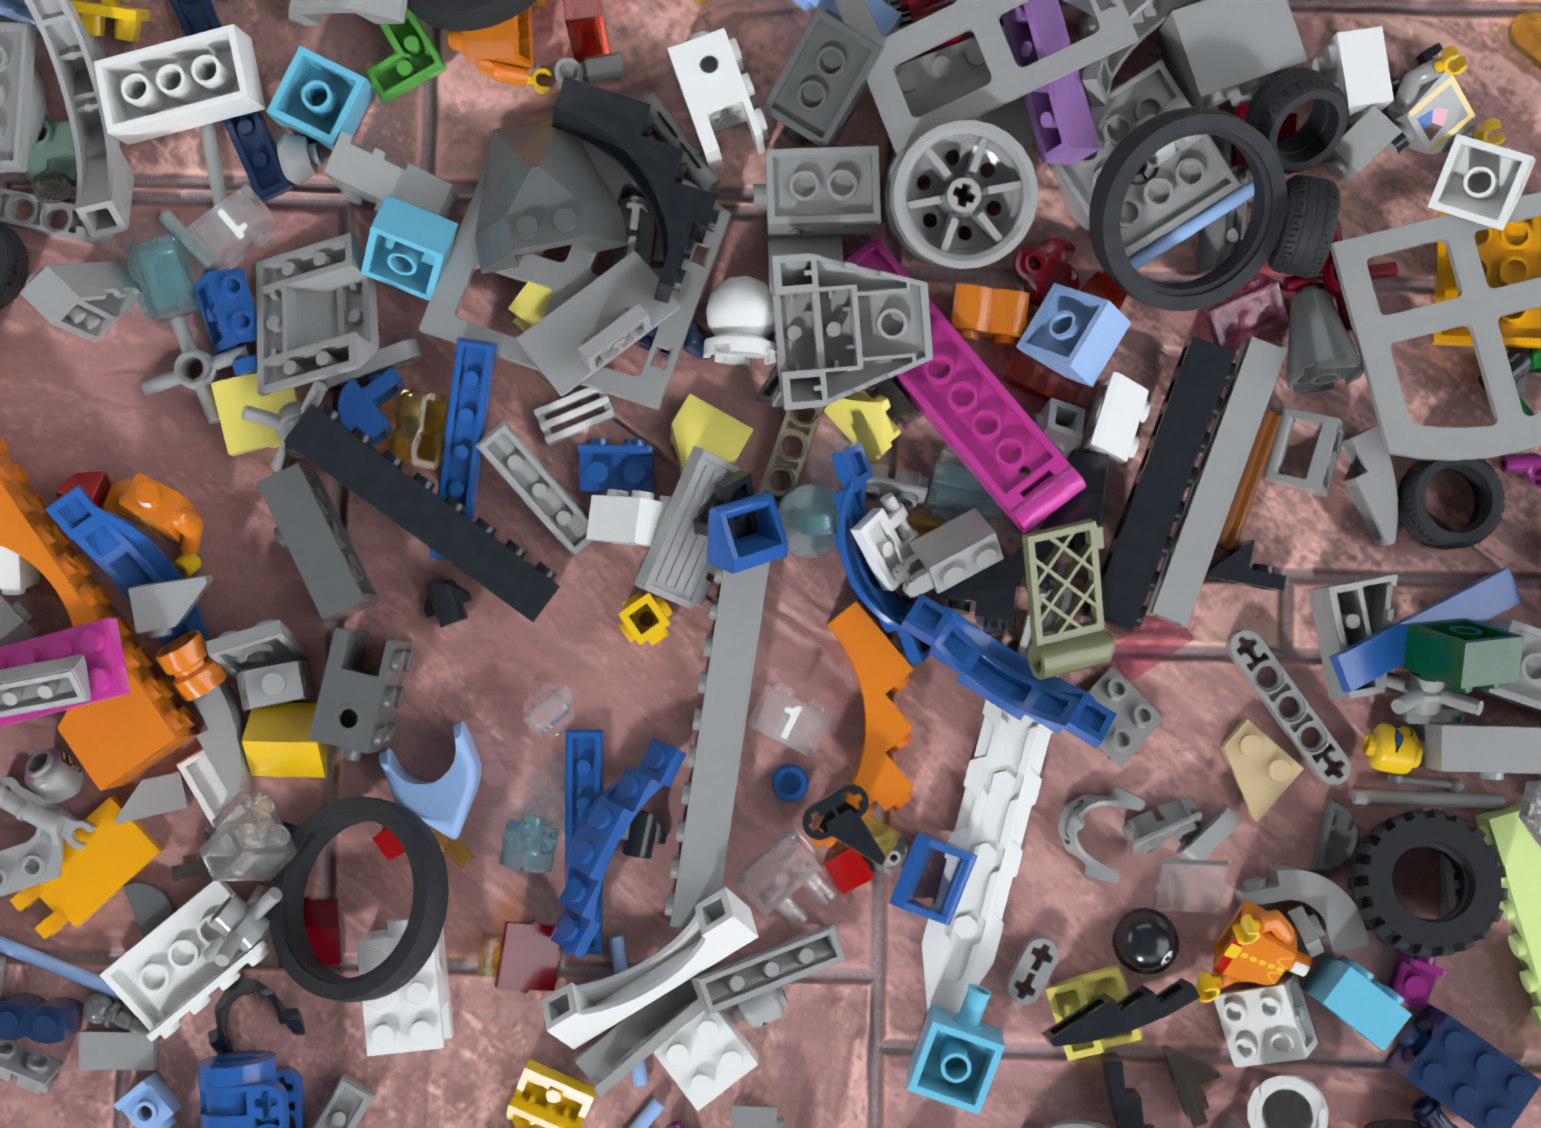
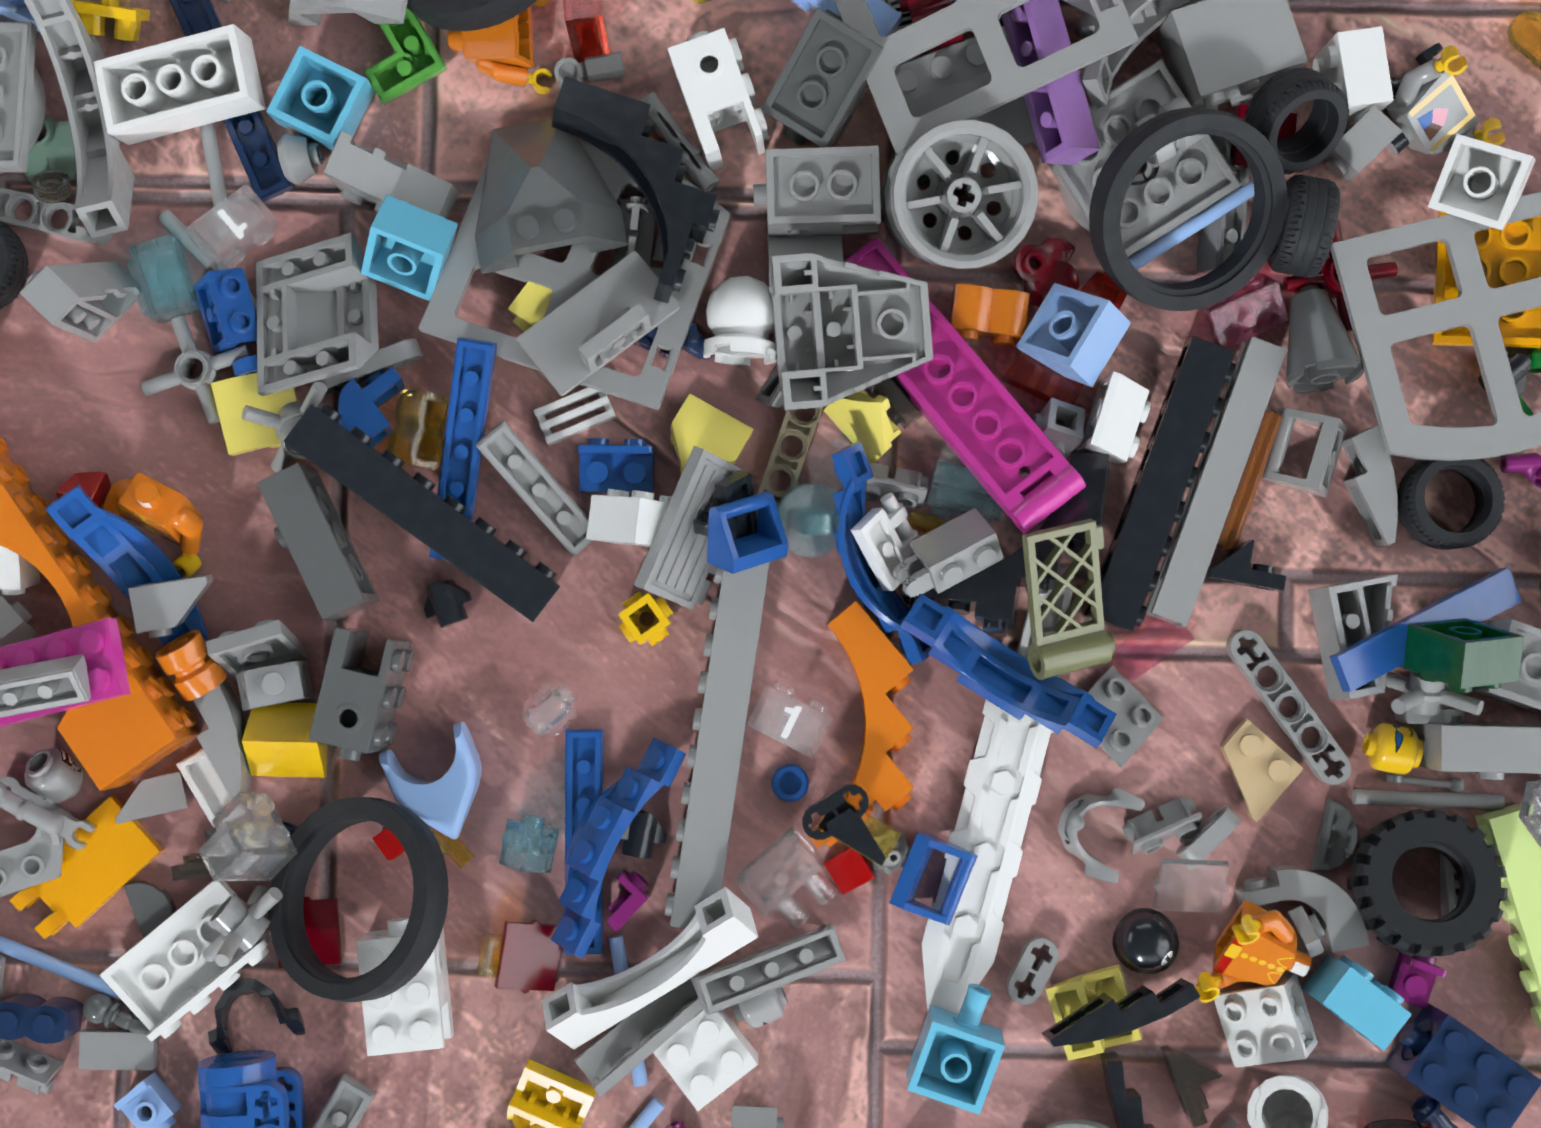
(626, 906): none -> magenta bracket

